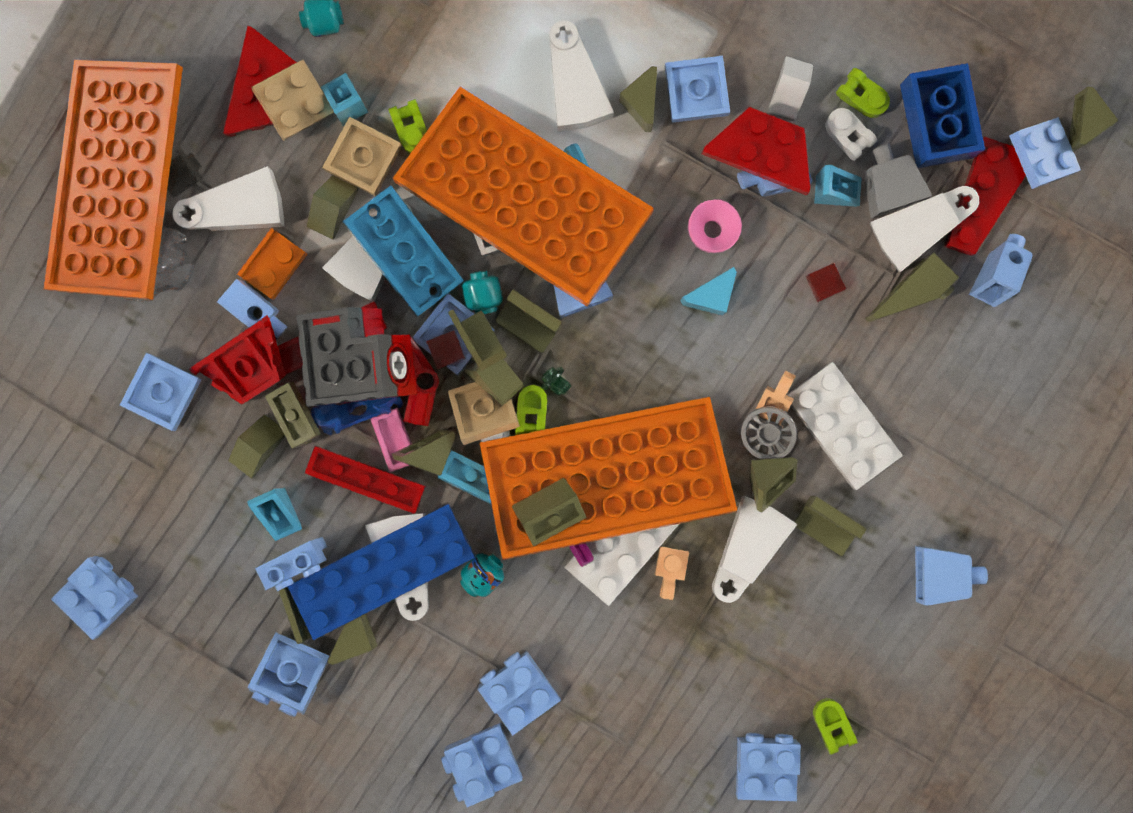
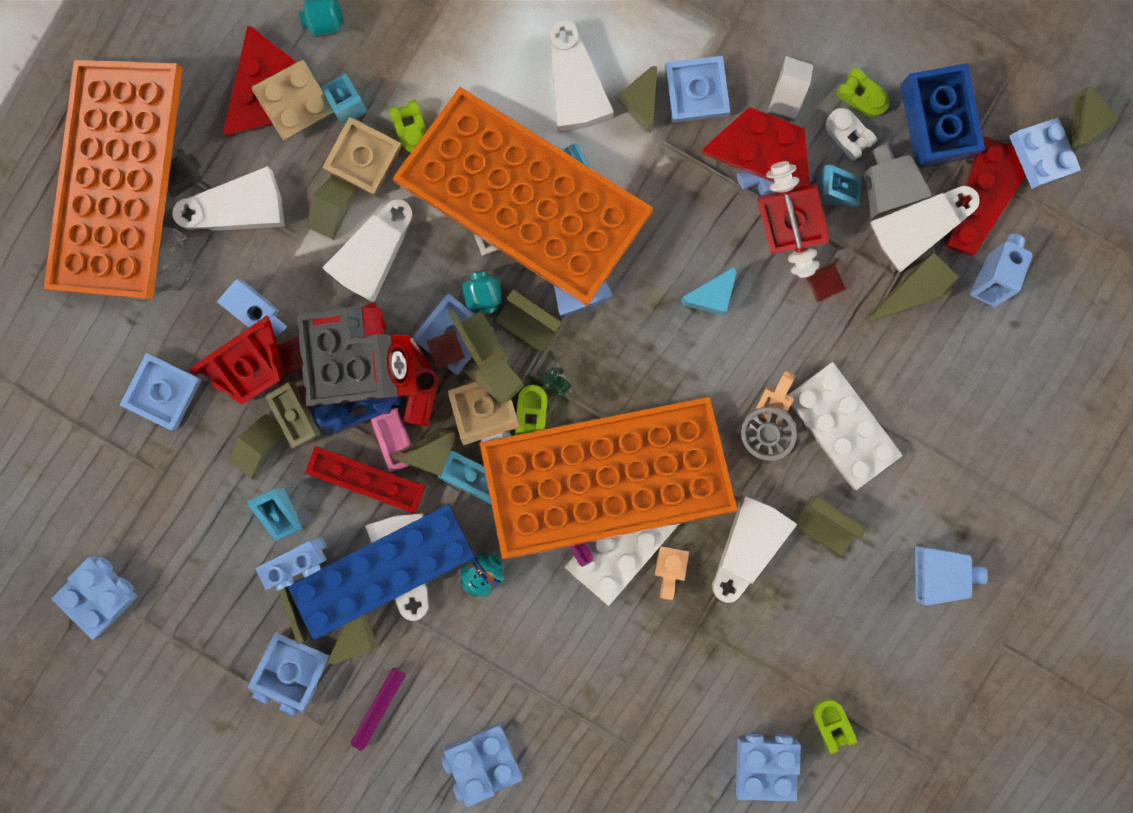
(272, 264): orange plate -> none
(378, 708): none -> magenta axle
(403, 251): dark azure piece -> none
(518, 692): light blue plate -> none
(549, 511): olive panel -> none
(722, 214): bright pink piece -> none
(771, 479): olive slope -> none
(793, 219): none -> red plate

